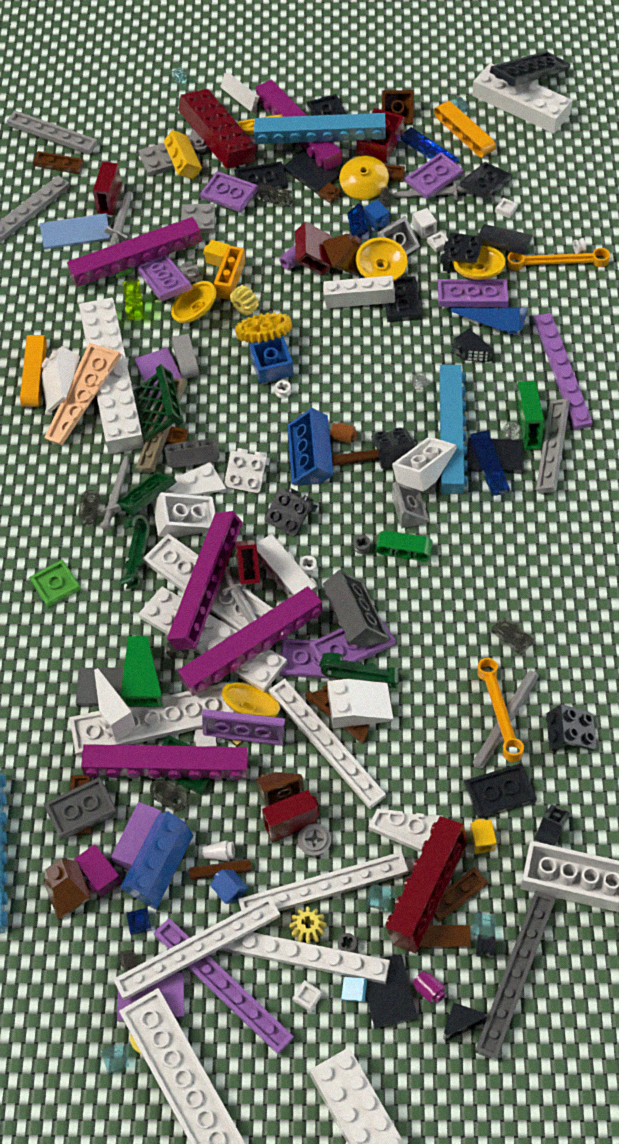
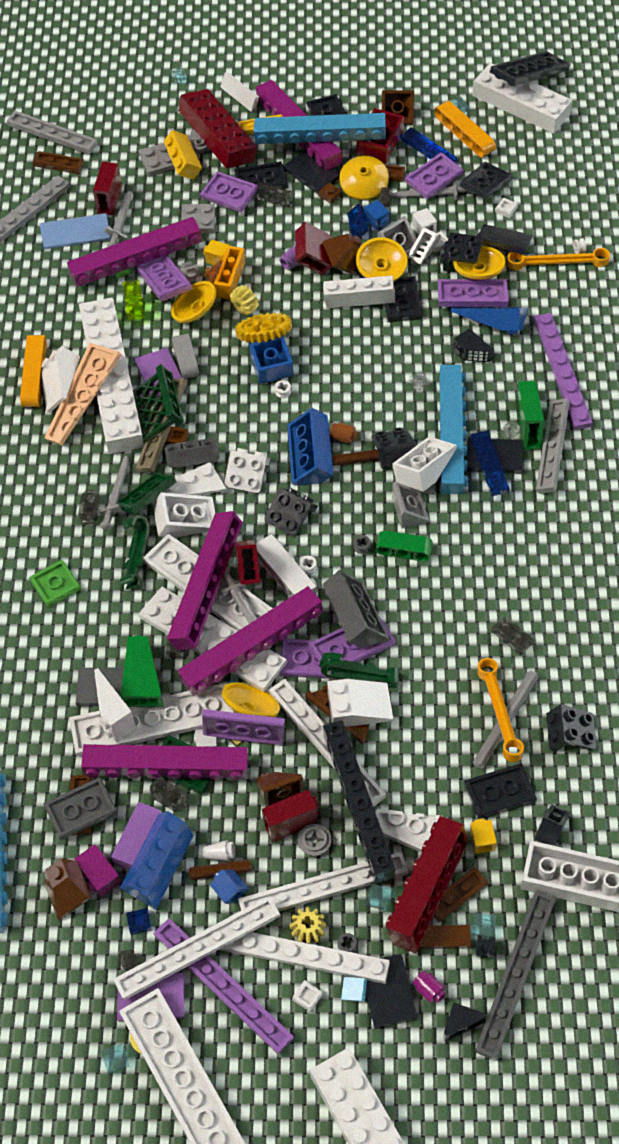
(211, 273): none -> clear orange dish
(359, 802): none -> black brick
(418, 244): none -> white slope

